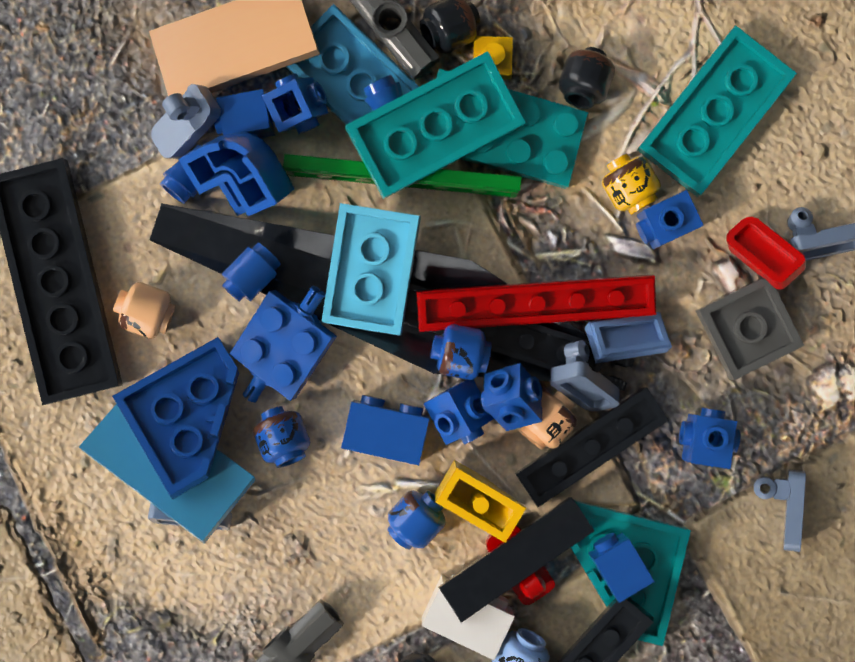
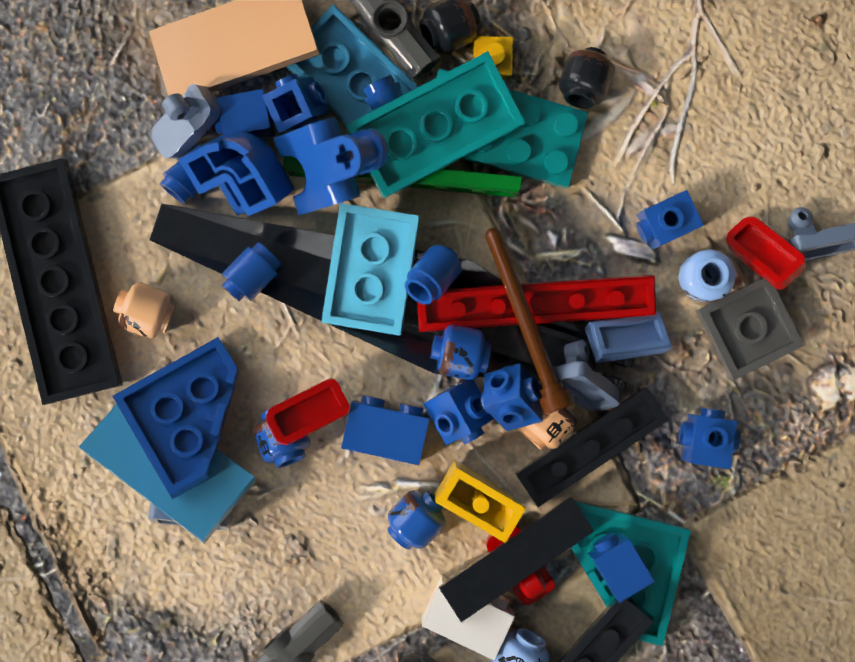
(283, 344): blue plate -> none
(307, 412): none -> red piece
(331, 161): none -> blue piece
(433, 274): none -> blue brick
(553, 393): none -> reddish brown piece
(631, 183): yellow head -> none
(716, 111): teal plate -> none
(719, 274): none -> light blue head
(794, 493): sand blue piece -> none

